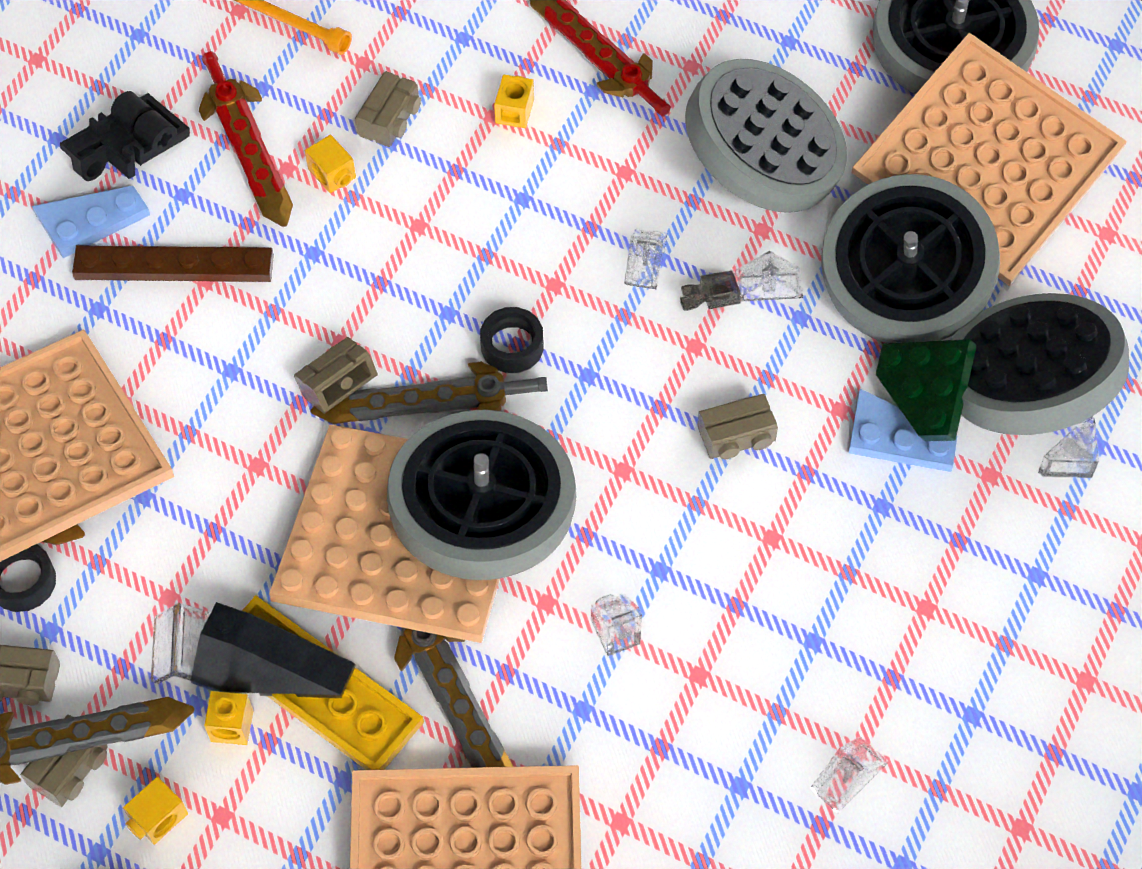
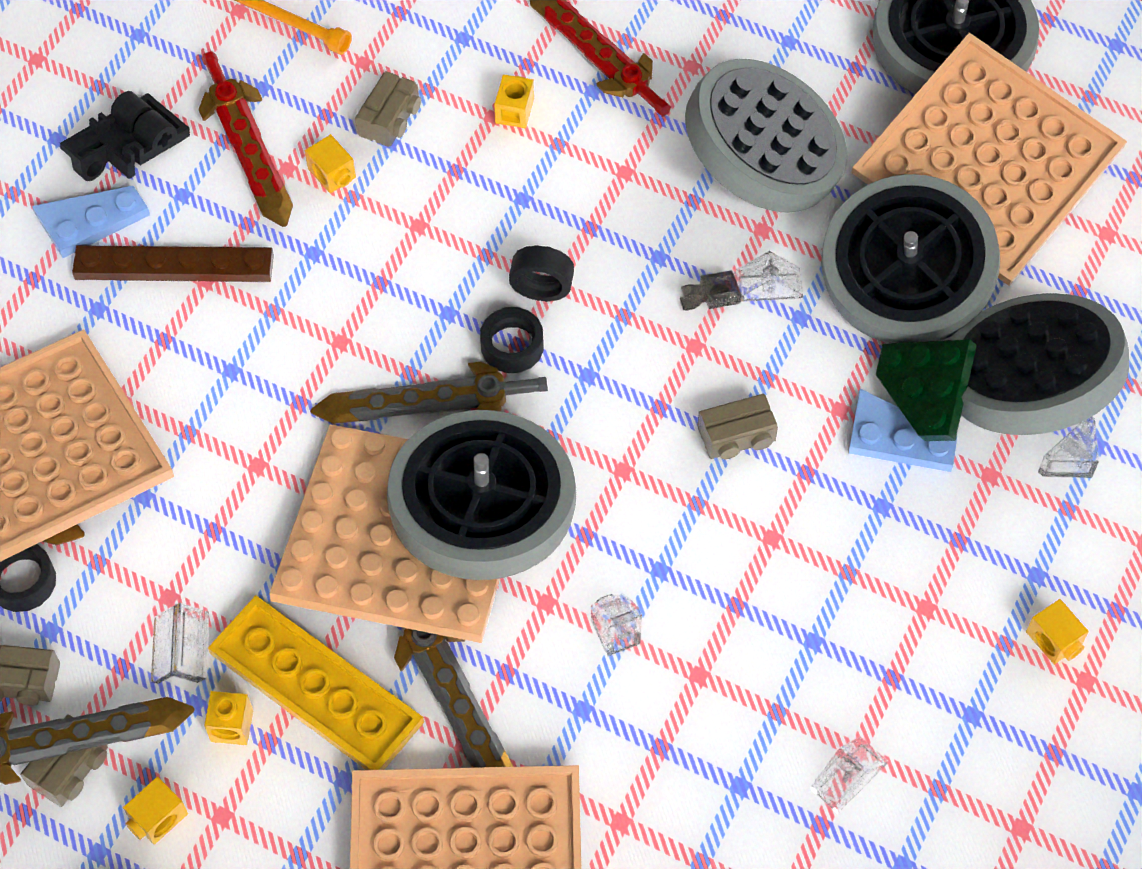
(255, 656): black wedge -> none
(335, 374): dark tan brick -> none
(544, 260): none -> black tyre
(645, 258): clear slope -> none
(1057, 632): none -> yellow brick

